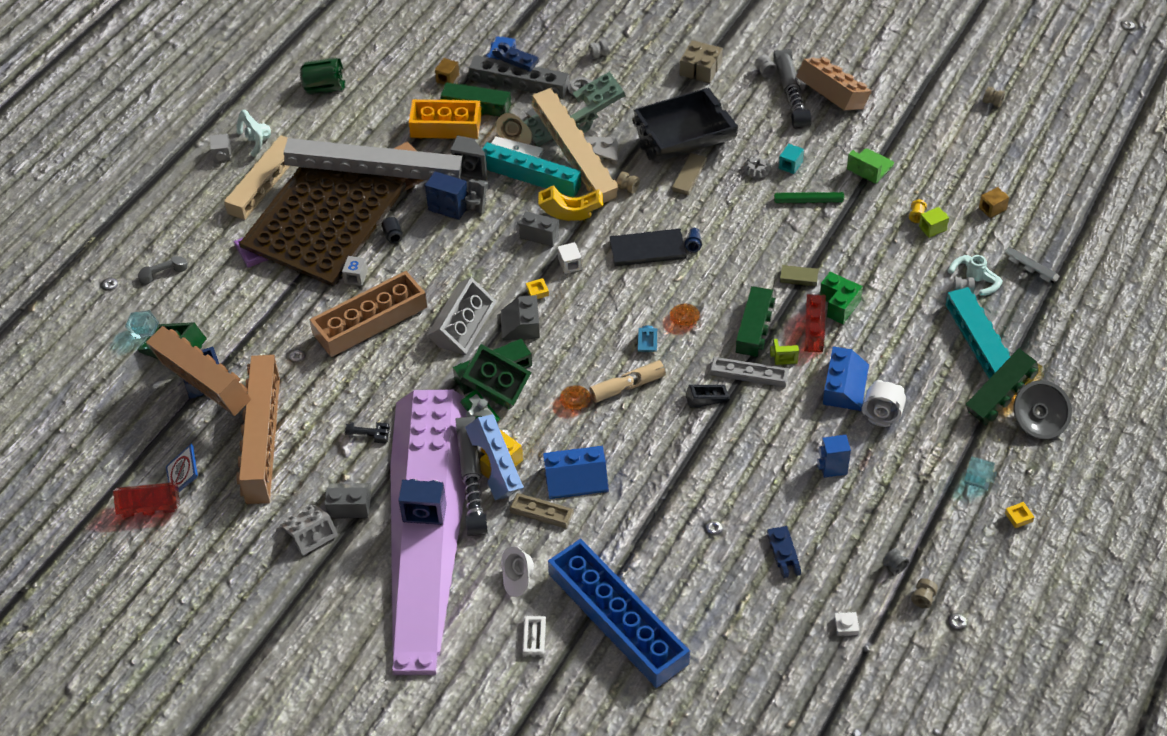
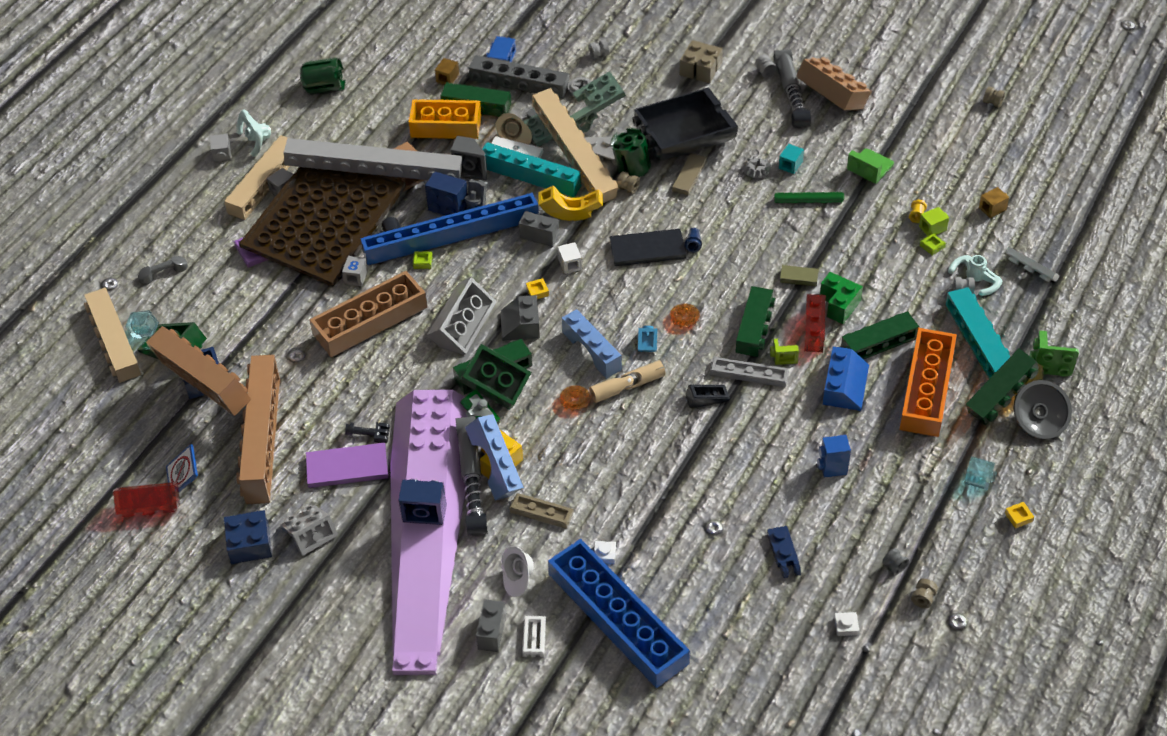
(112, 335): none -> tan brick
(247, 537): none -> dark blue brick
(278, 180): none -> light grey brick
(346, 465): none -> medium lavender tile
(348, 500): dark grey slope -> none
(422, 260): none -> lime tile
(447, 229): none -> blue brick
(491, 625): none -> dark grey brick
(515, 56): dark blue hinge -> none
(575, 472): blue slope -> none
(604, 355): none -> medium blue arch
(606, 551): none -> white plate
(631, 152): none -> dark green cylinder
(881, 335): none -> dark green brick
(884, 403): white brick -> none
(928, 382): none -> orange brick
(932, 244): none -> lime tile
(1053, 359): none -> bright green bracket

